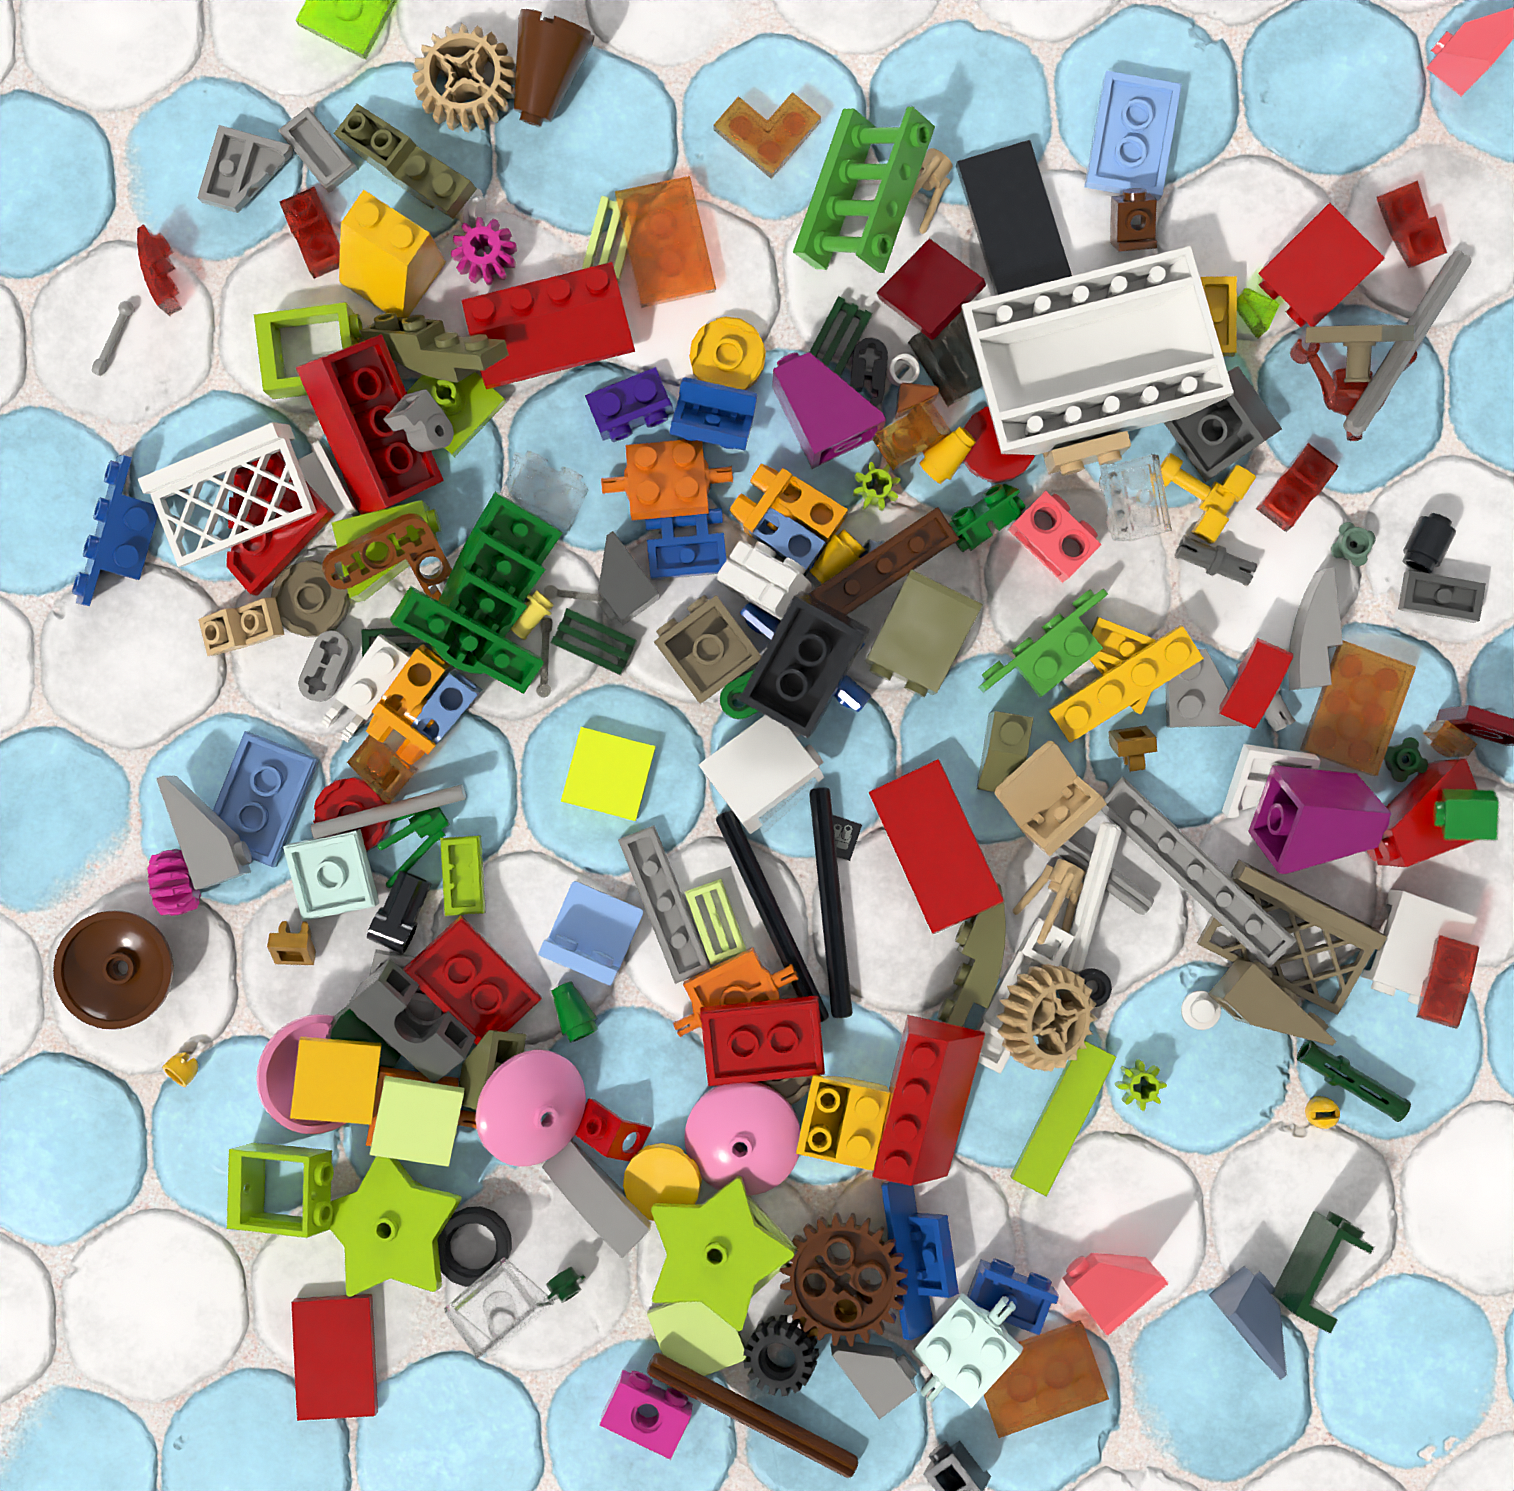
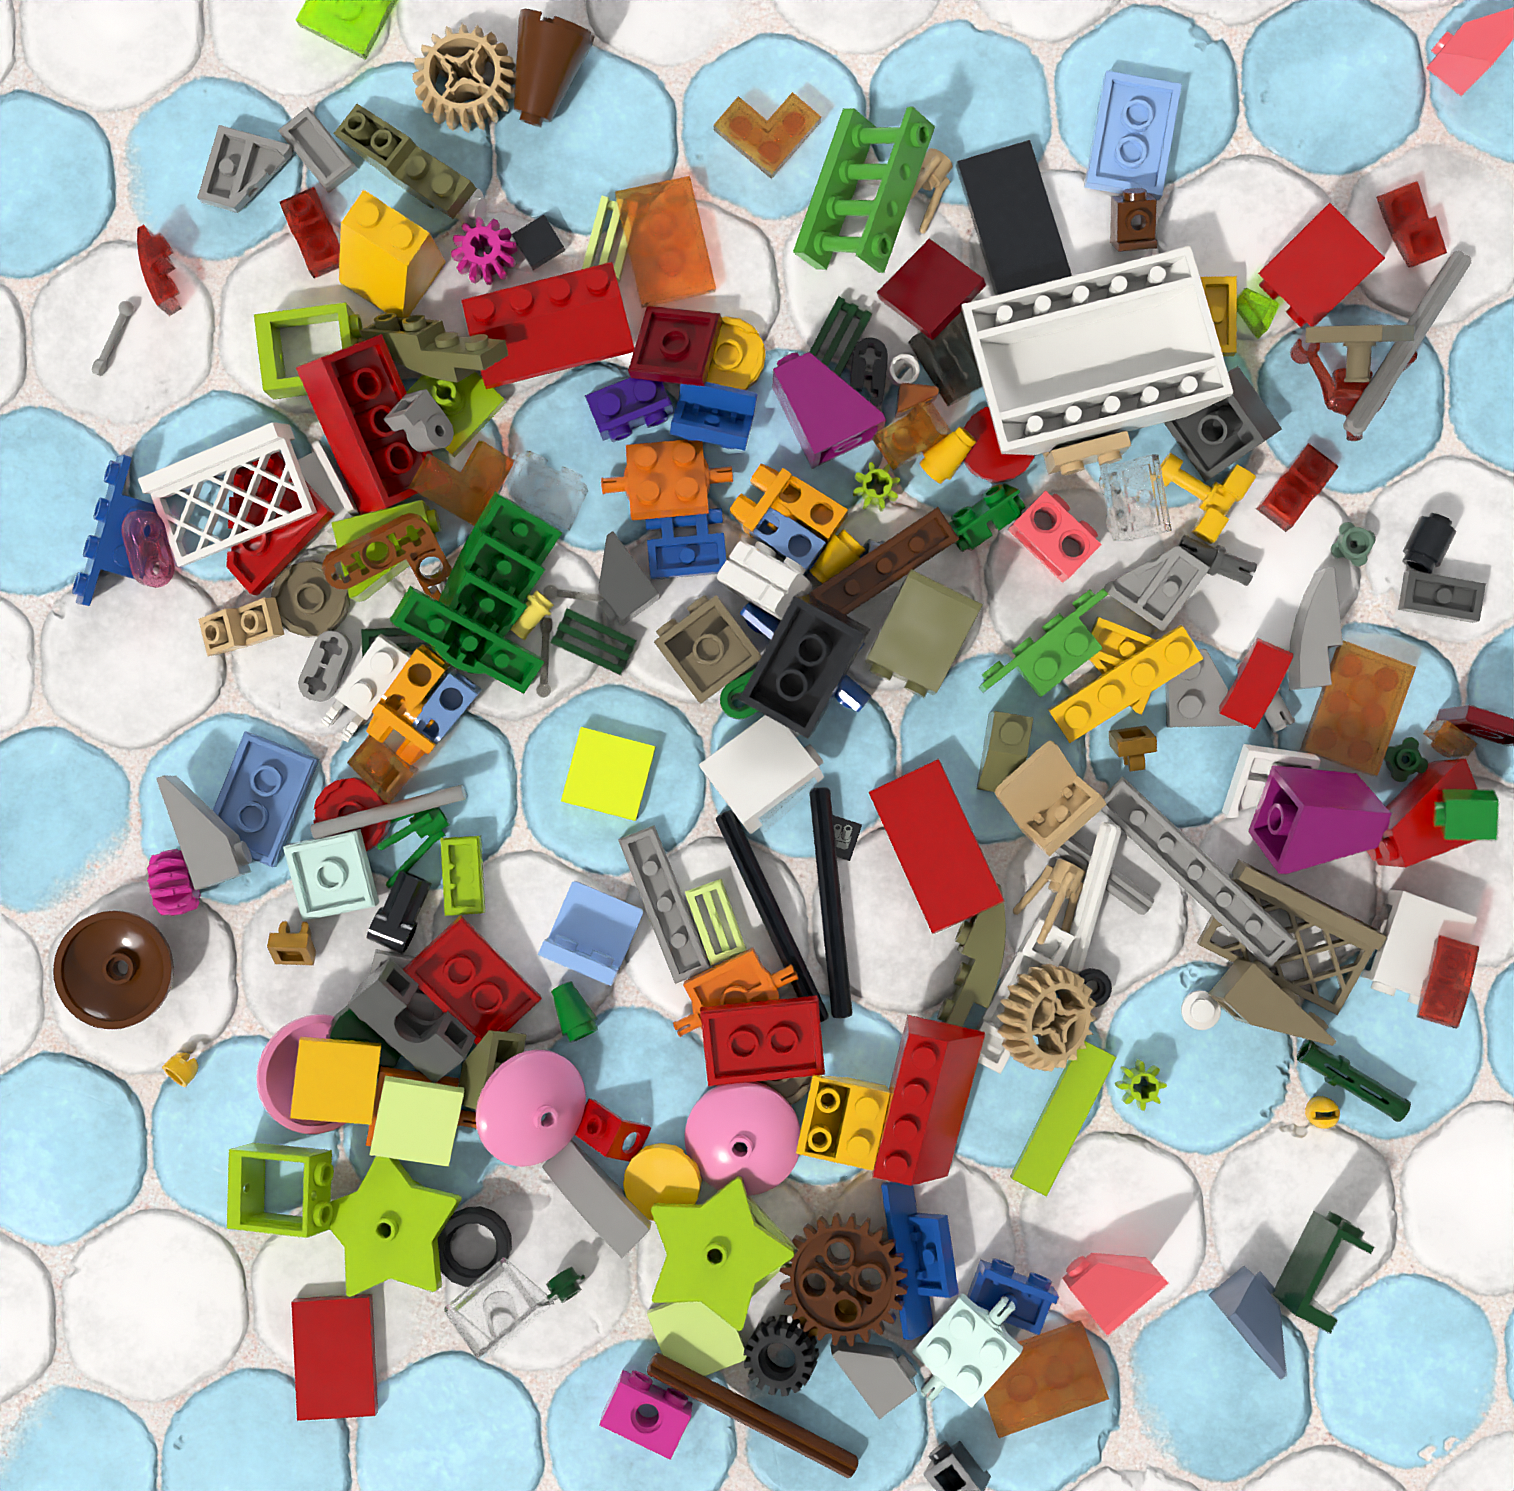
(146, 551): none -> clear pink plate
(466, 491): none -> clear orange plate
(538, 242): none -> black tile
(675, 345): none -> dark red tile
(1159, 586): none -> light grey wing

